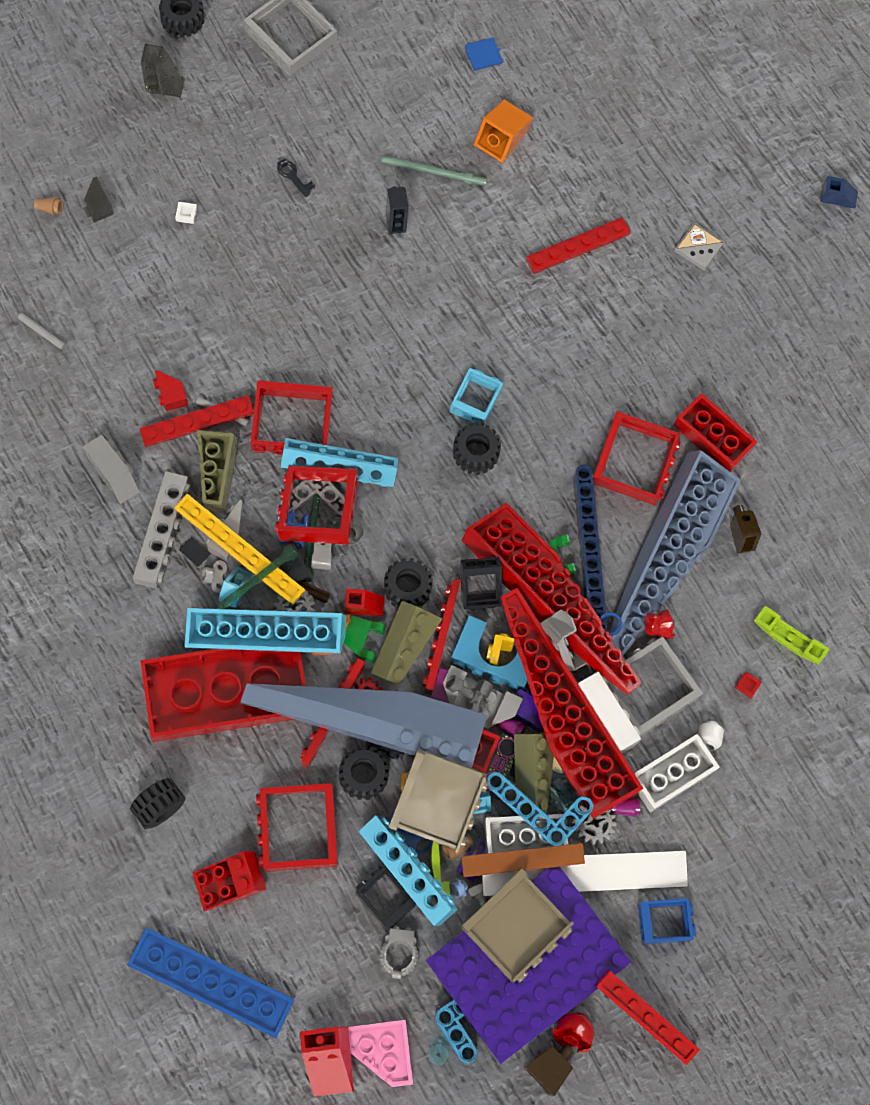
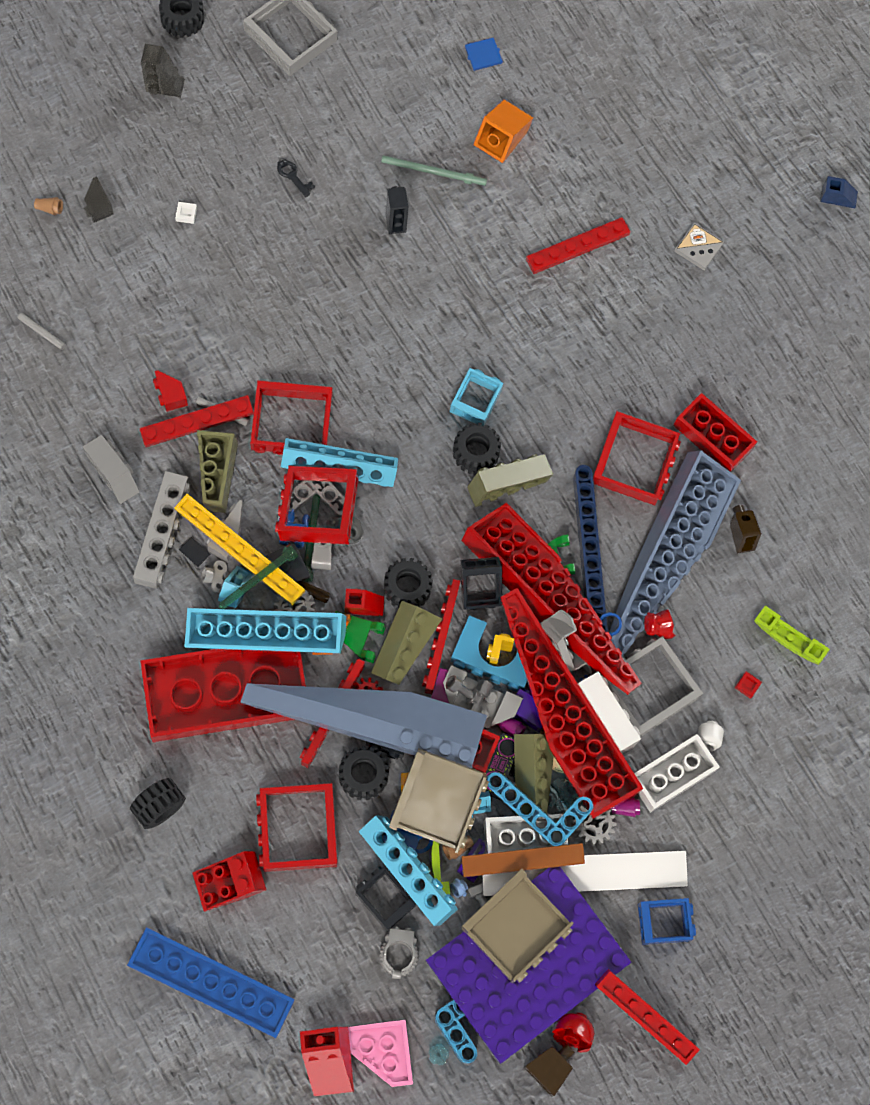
(509, 478): none -> wedge

